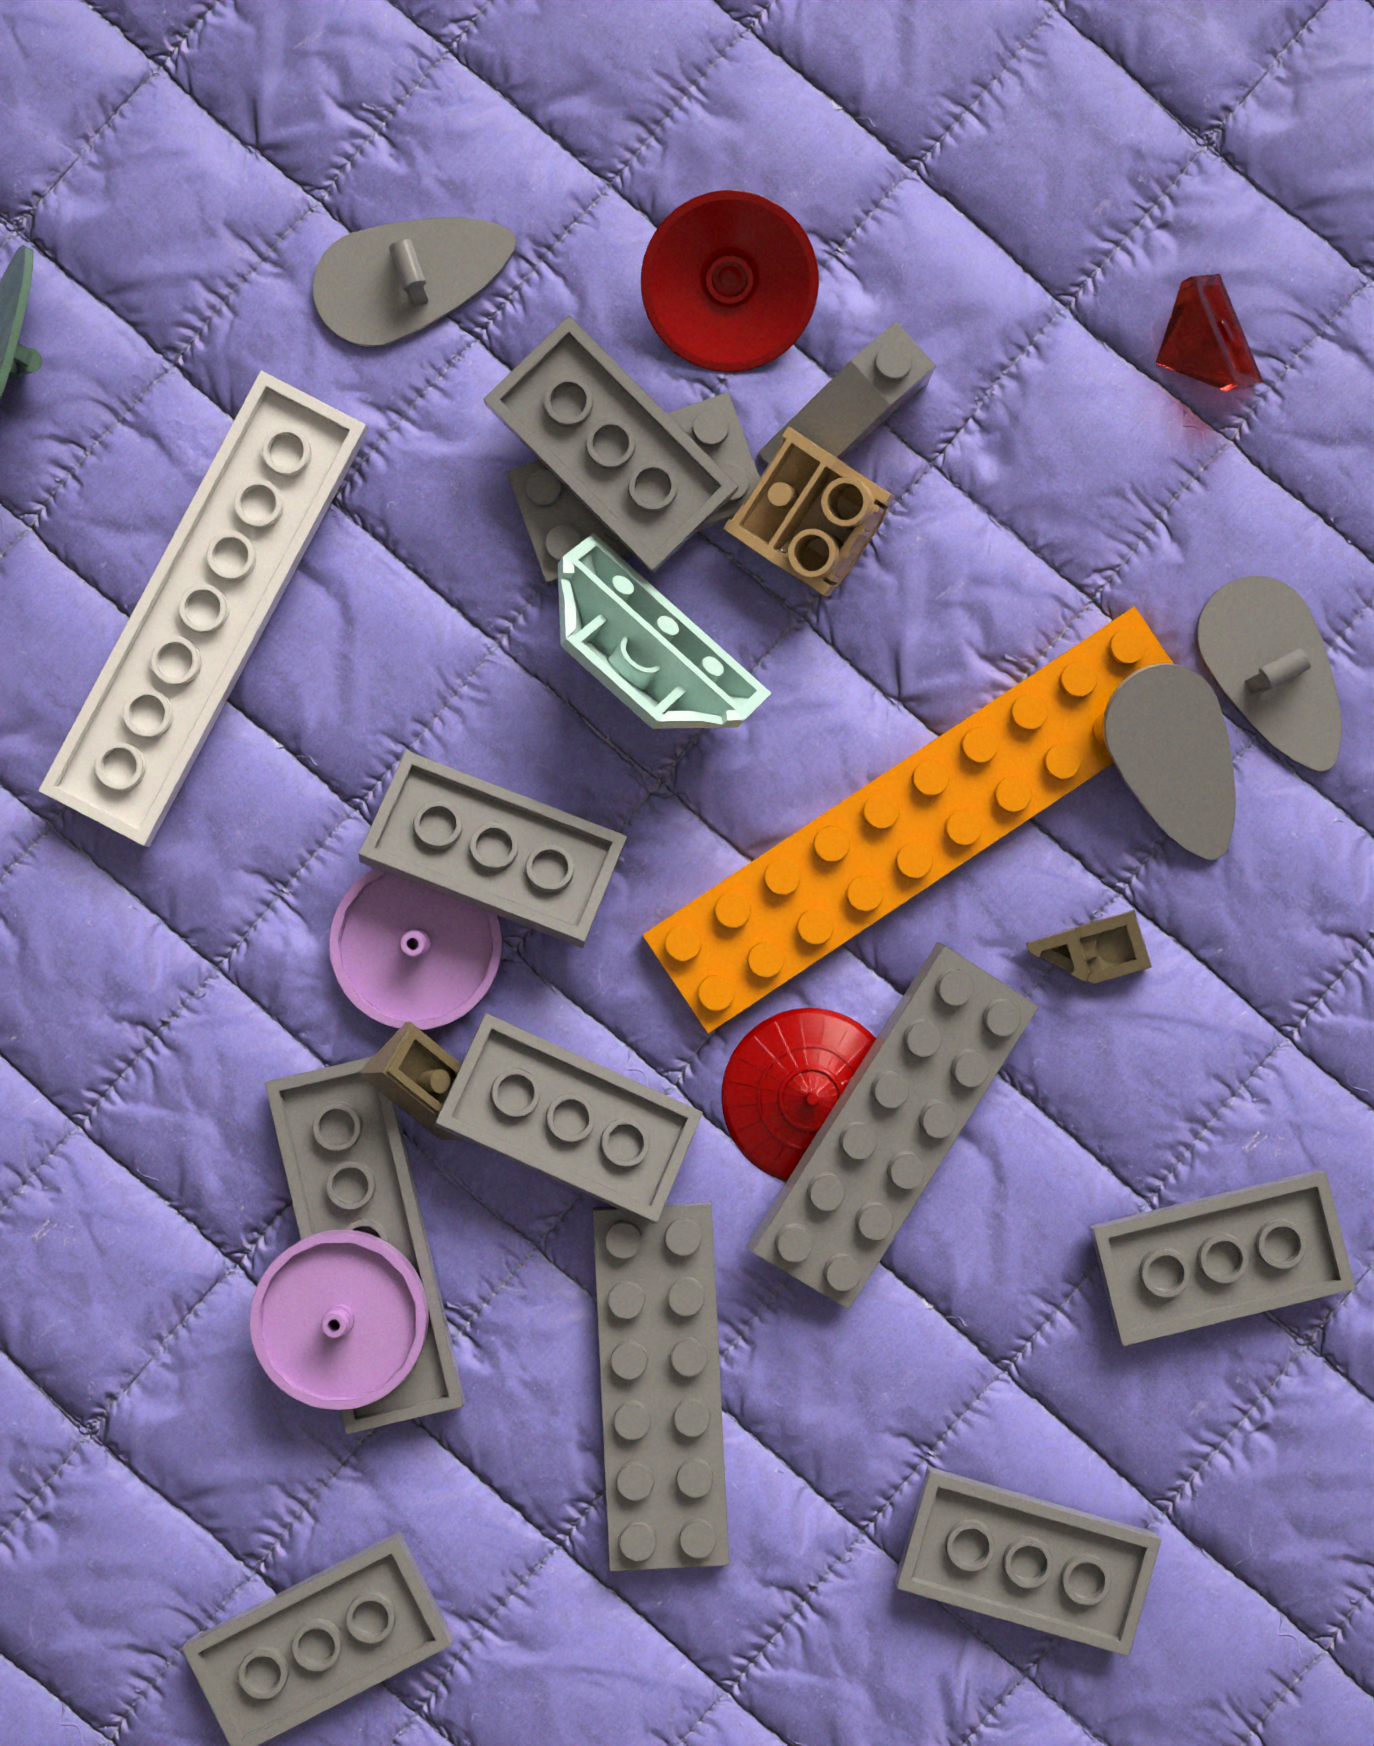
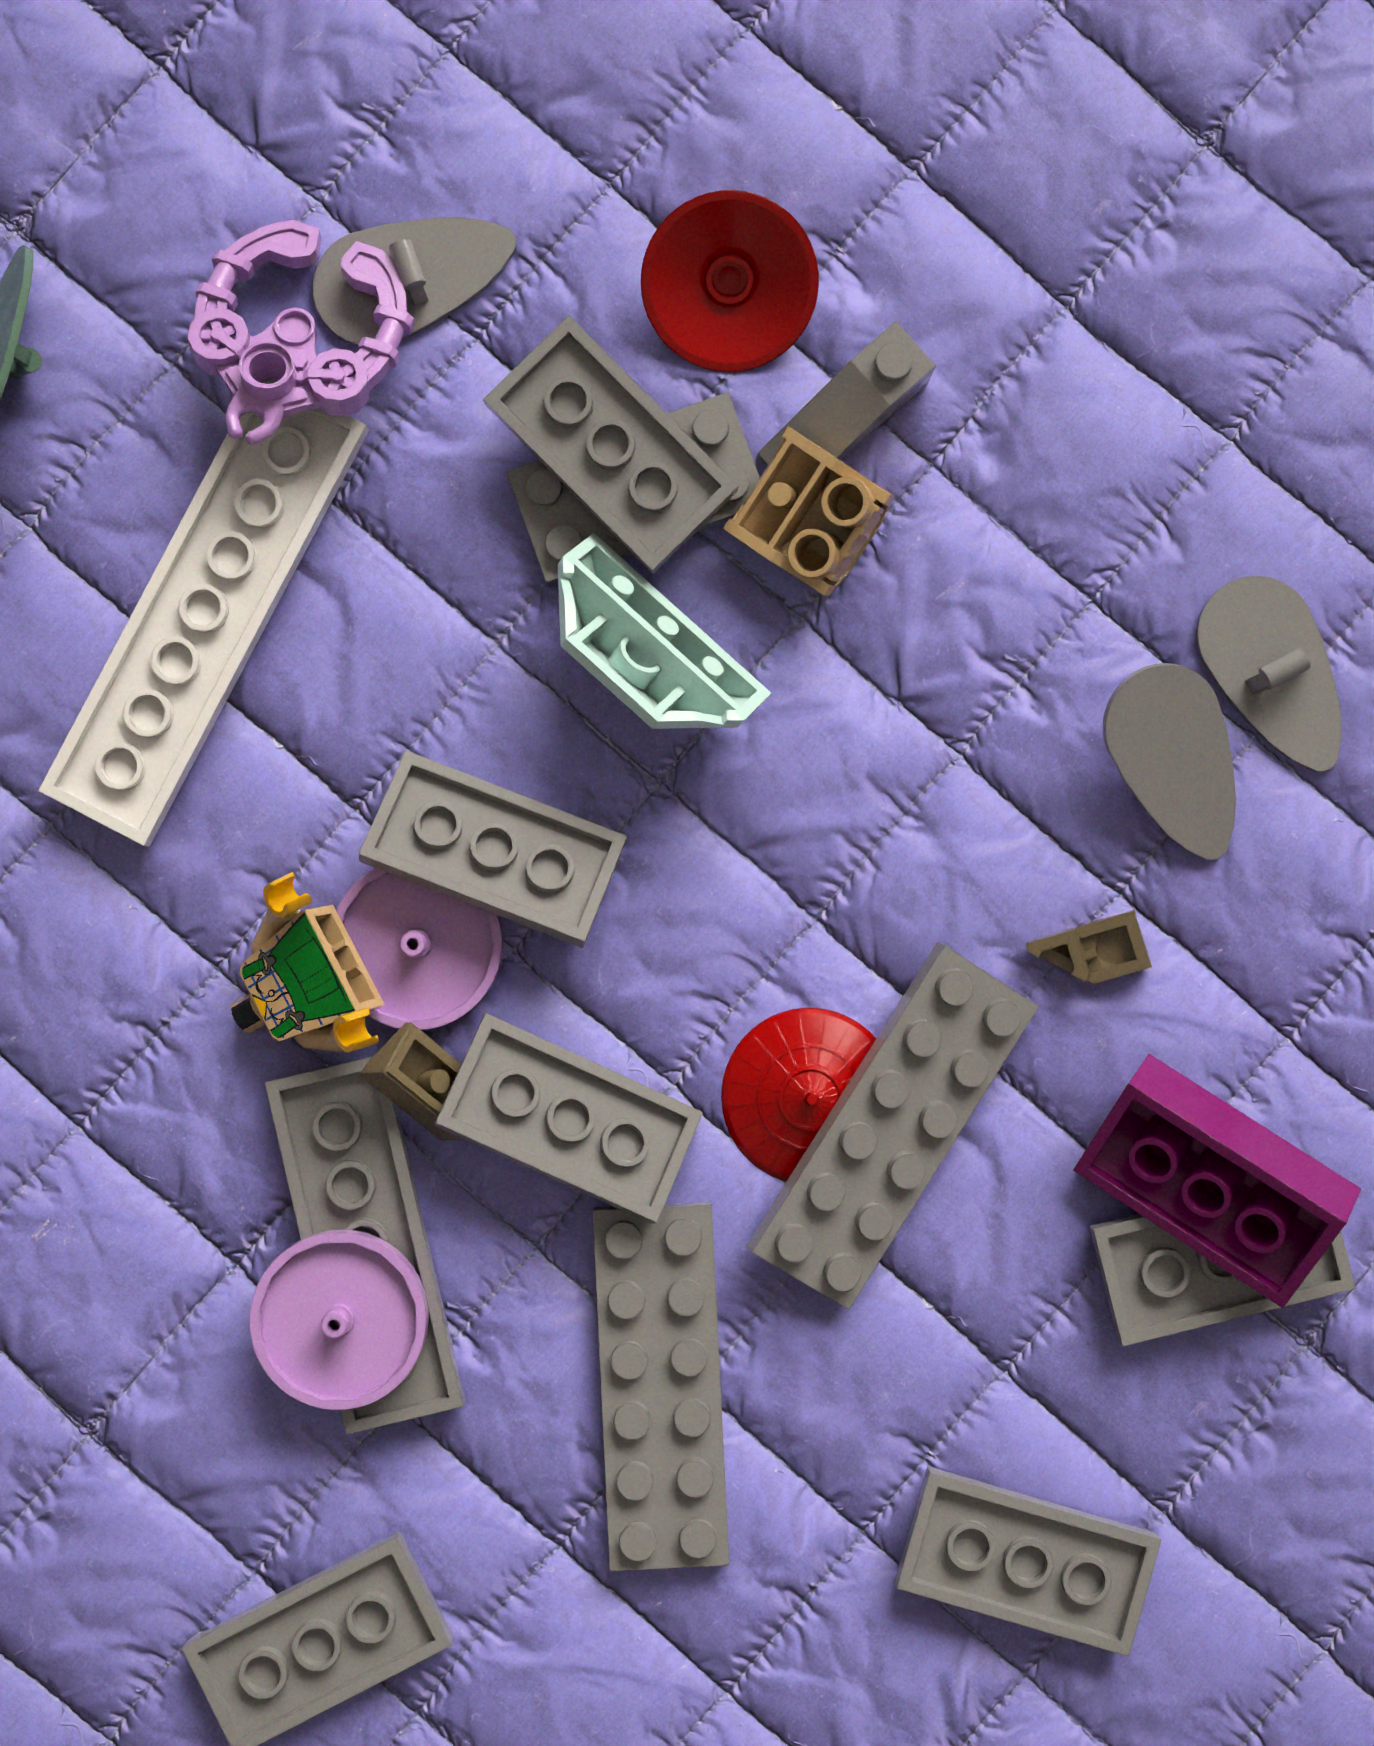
(286, 349): none -> lavender piece
(305, 976): none -> torso
(901, 829): light orange plate -> none
(1207, 338): clear red slope -> none
(1218, 1181): none -> magenta slope

